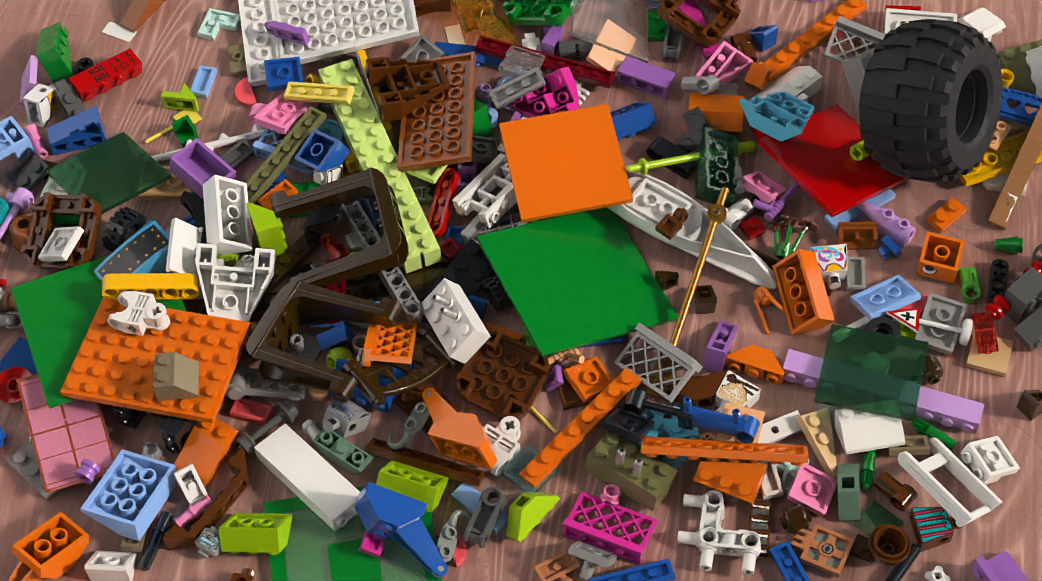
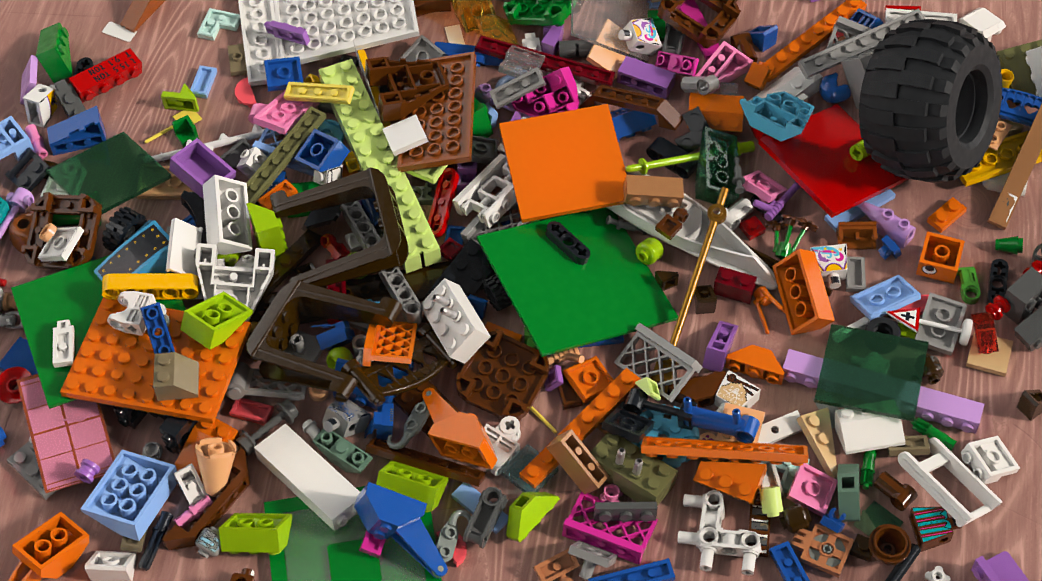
(47, 232): none -> light nougat tile
(63, 344): none -> white hinge
(155, 321): none -> blue tile
(214, 319): none -> lime slope
(215, 463): none -> light nougat cone
(251, 161): none -> white brick
(382, 422): none -> blue piece
(405, 135): none -> white tile
(570, 251): none -> black beam
(577, 461): none -> medium nougat brick
(622, 224): none -> dark grey piece
(625, 511): none -> dark grey plate
(641, 36): none -> white torso
(649, 251): none -> lime head
(649, 387): none -> yellowish green slope
(653, 191): none -> medium nougat brick
(667, 115): none -> reddish brown slope
(677, 63): none -> dark pink slope
(735, 285): none -> dark red brick
(771, 500): none -> yellowish green brick
(831, 91): none -> blue helmet
(832, 522): none -> blue tile
(834, 55): none -> light grey plate
(867, 20): none -> blue slope

